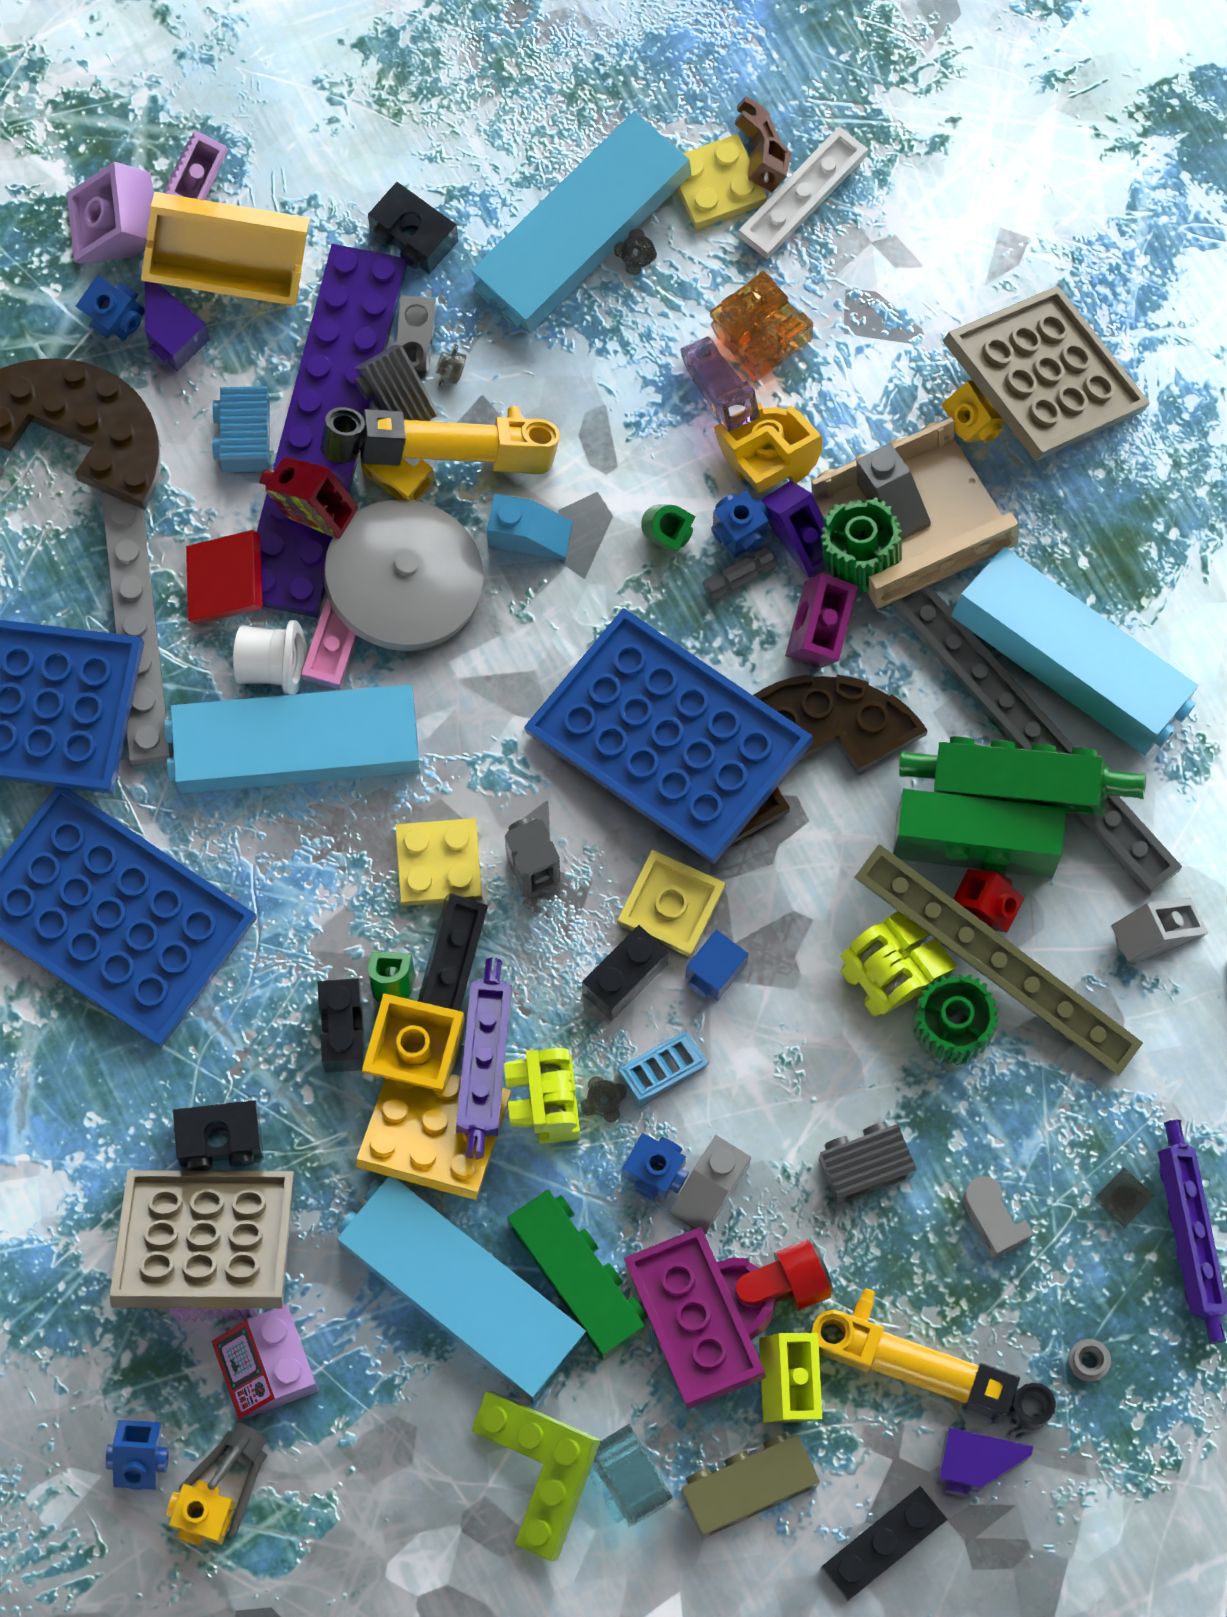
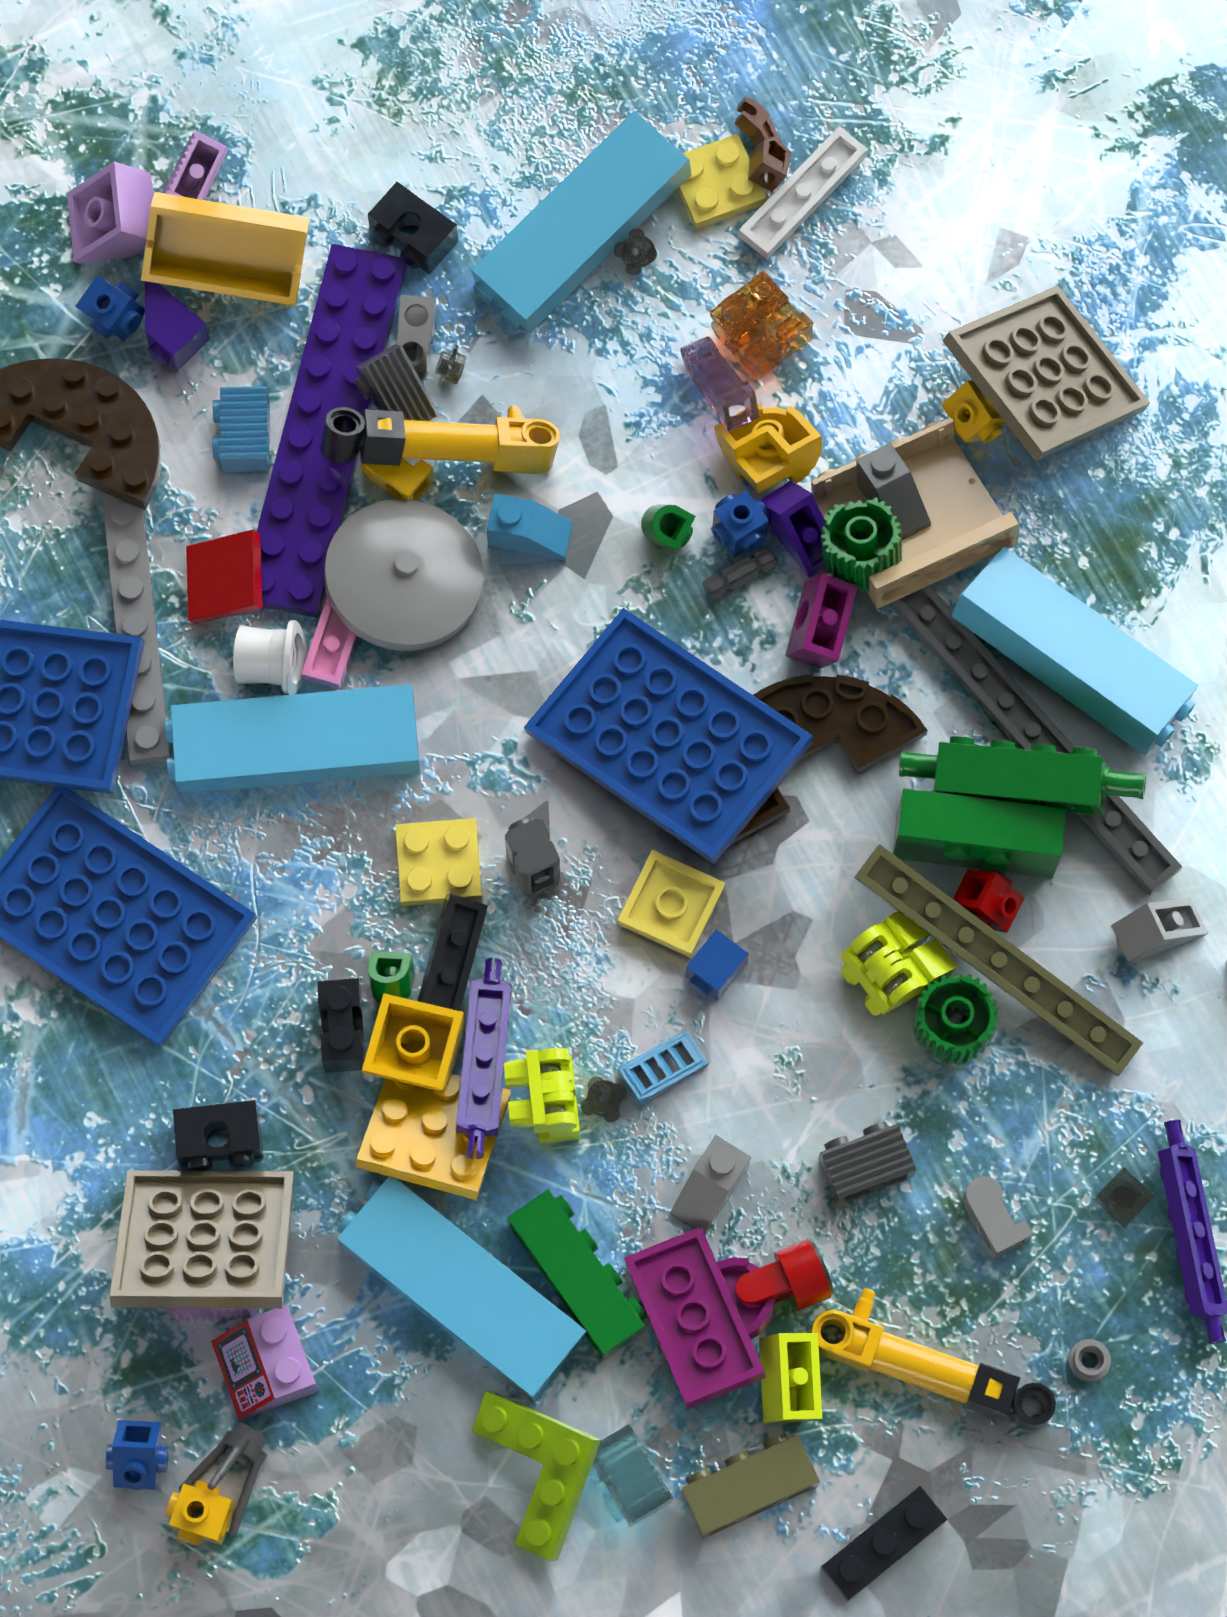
(309, 496): dark red torso -> none
(625, 972): black brick -> none
(652, 1153): blue brick -> none
(976, 1461): dark purple slope -> none

